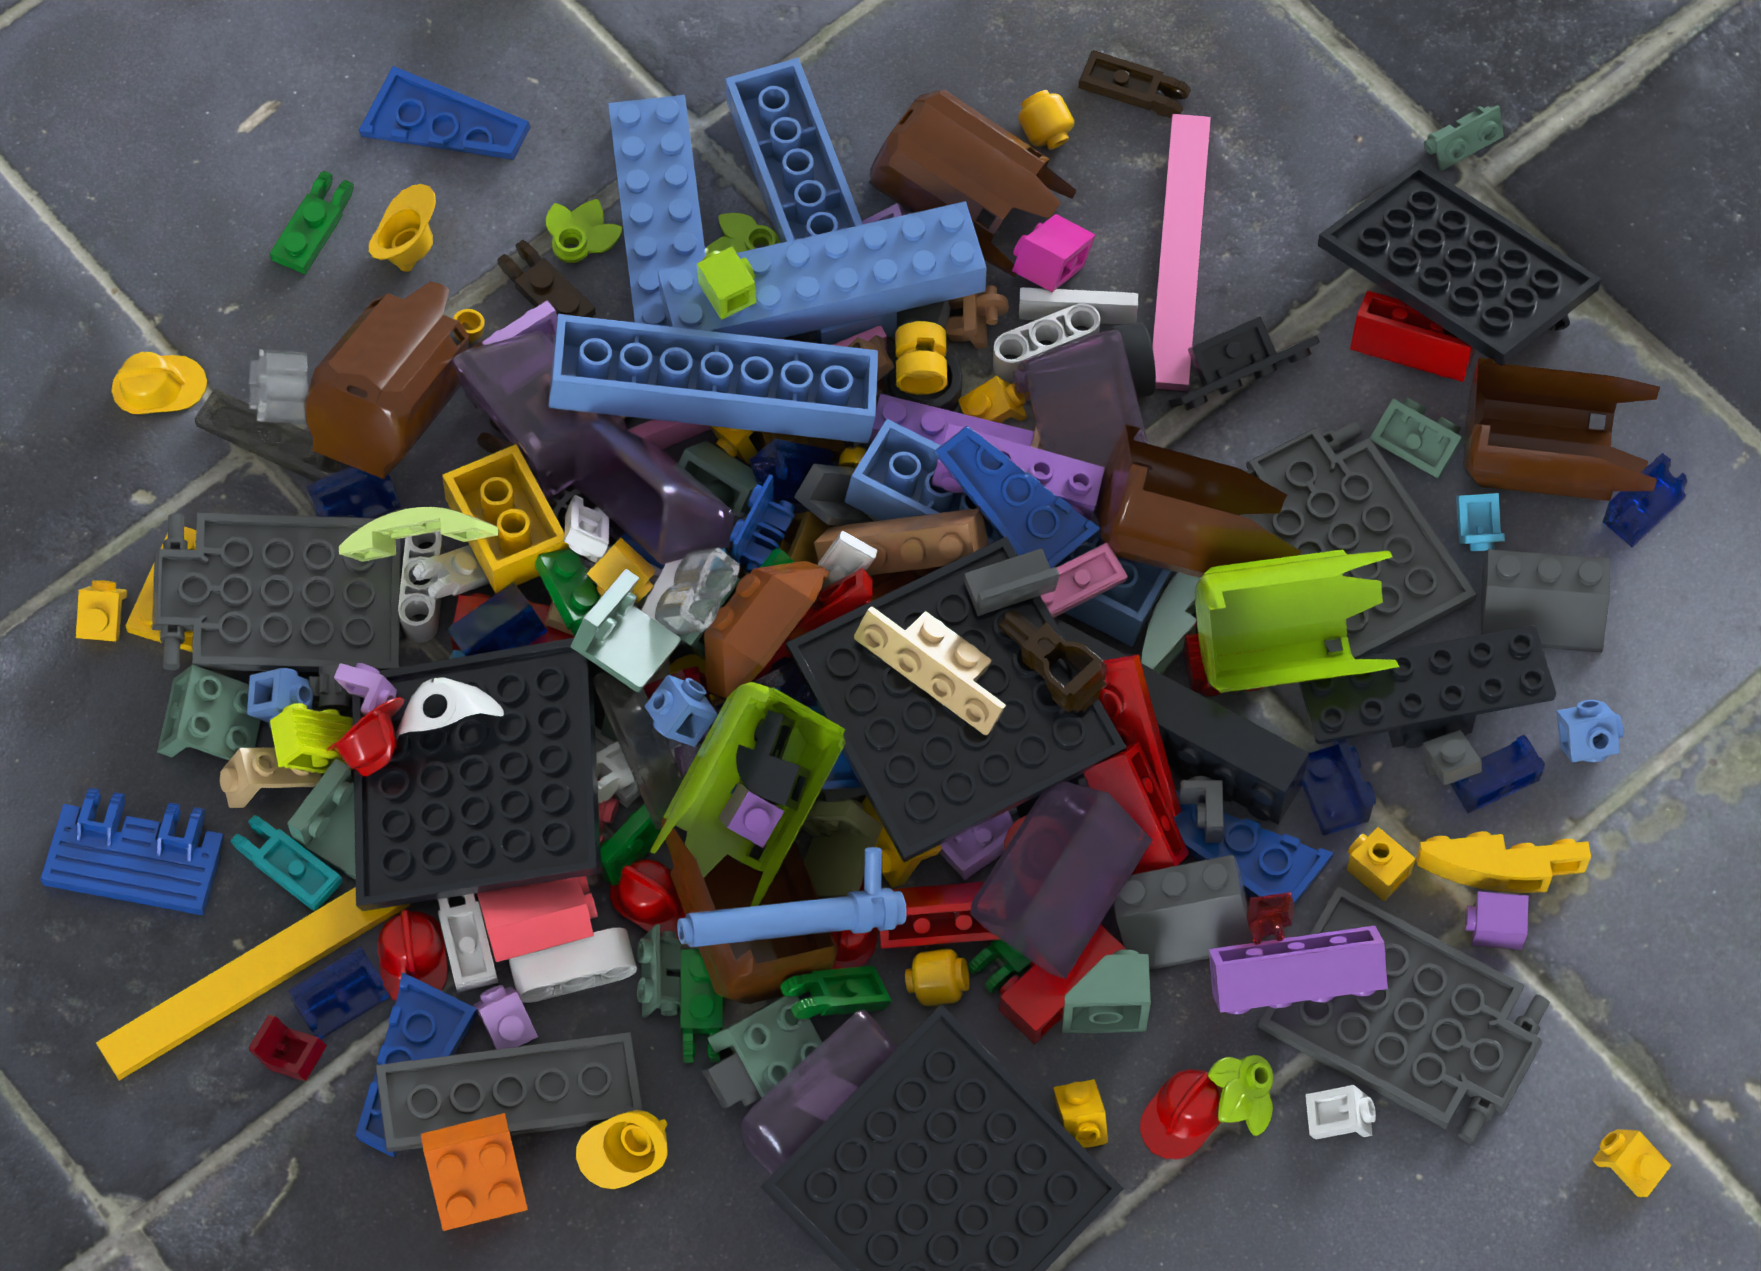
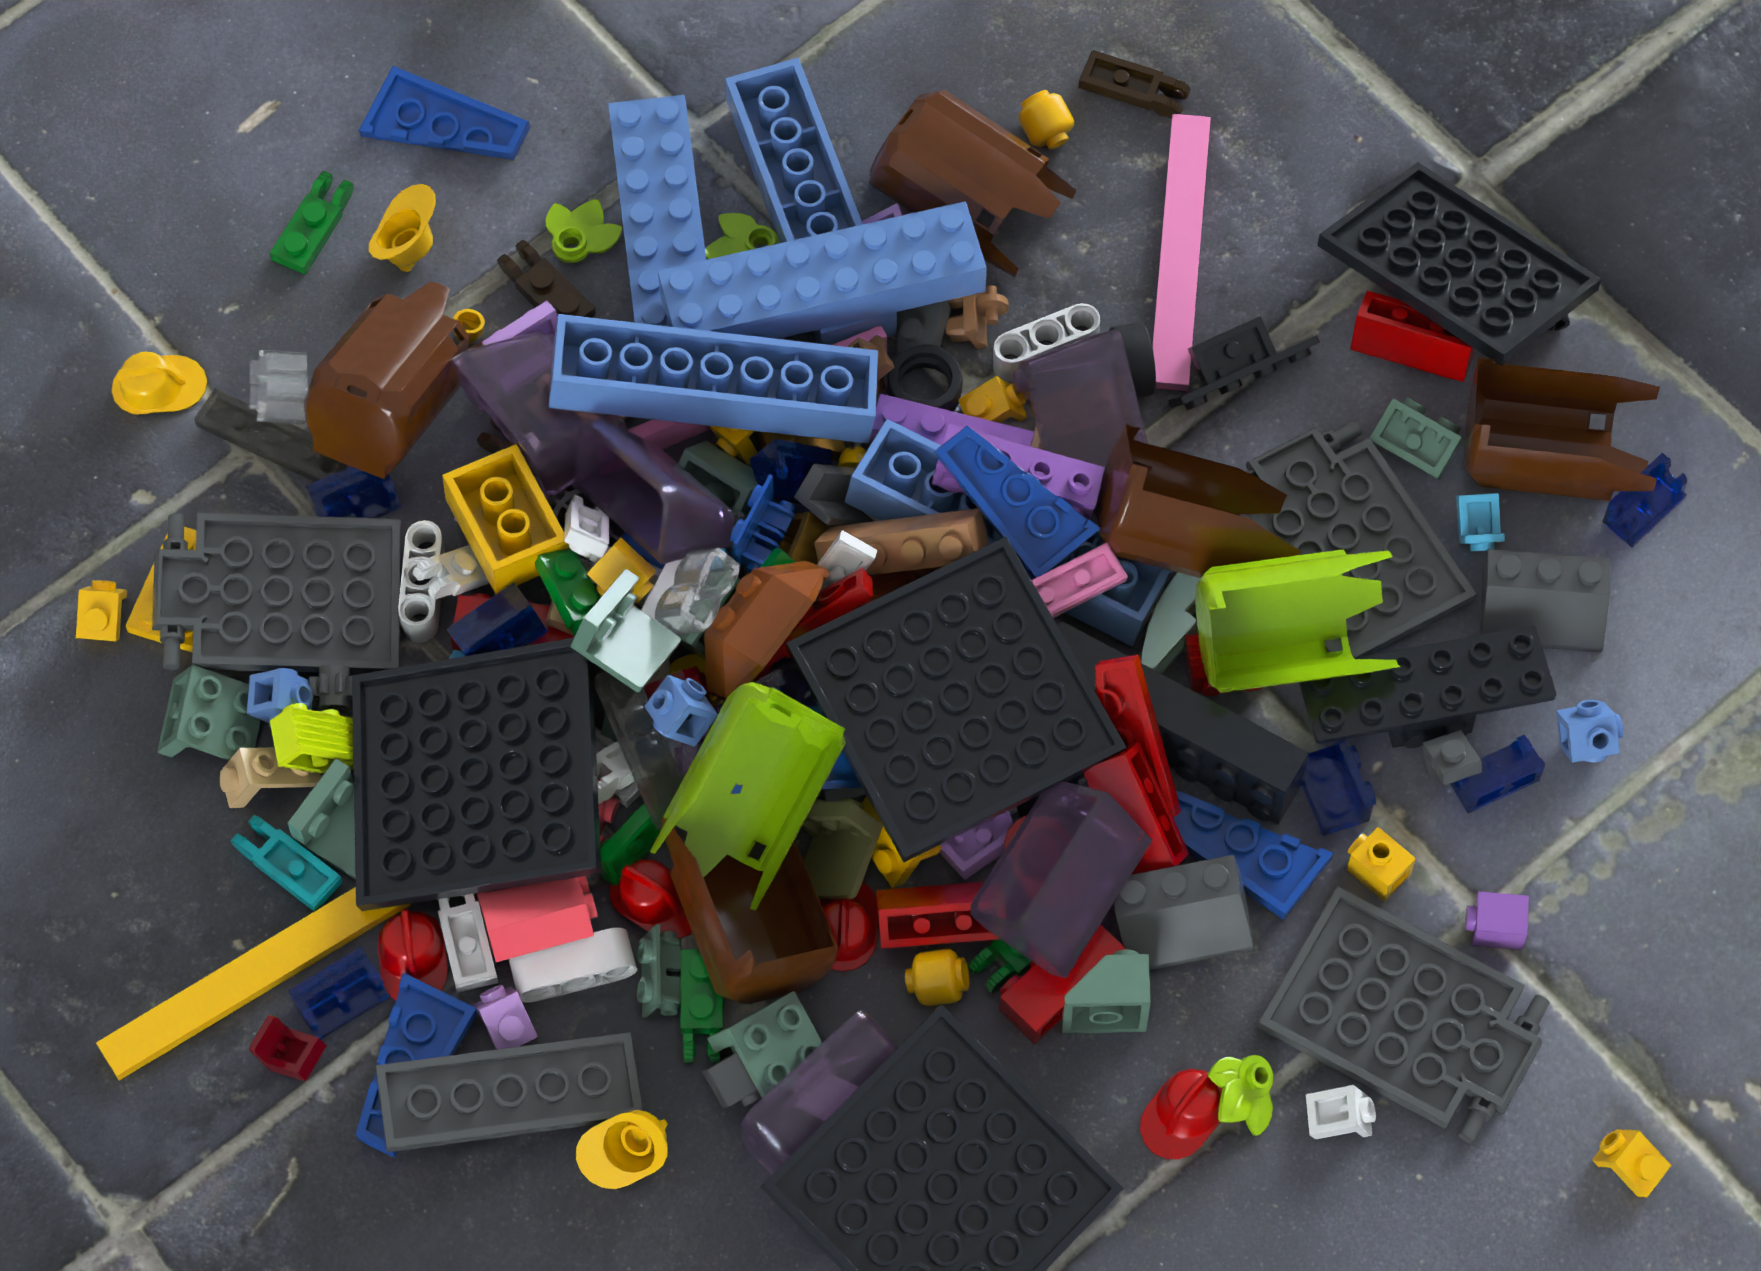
(139, 862): blue hinge -> none
(366, 683): lavender bracket -> none
(371, 740): red piece -> none
(379, 536): yellowish green slope -> none
(461, 702): white piece -> none
(473, 1172): orange brick -> none
(727, 282): lime brick -> none
(750, 815): medium lavender brick -> none
(763, 766): black brick -> none
(837, 992): green hinge -> none
(855, 912): medium blue cylinder -> none
(921, 358): yellow wheel -> none
(936, 663): tan bracket -> none
(1010, 581): dark grey panel -> none
(1044, 647): dark brown piece -> none
(1052, 252): dark pink brick -> none
(1082, 1112): yellow bracket -> none
(1112, 306): white tile -> none
(1209, 801): dark grey bracket -> none
(1270, 915): clear red plate -> none
(1298, 969): medium lavender brick -> none
(1471, 135): sand green hinge -> none
(1486, 863): yellow slope -> none

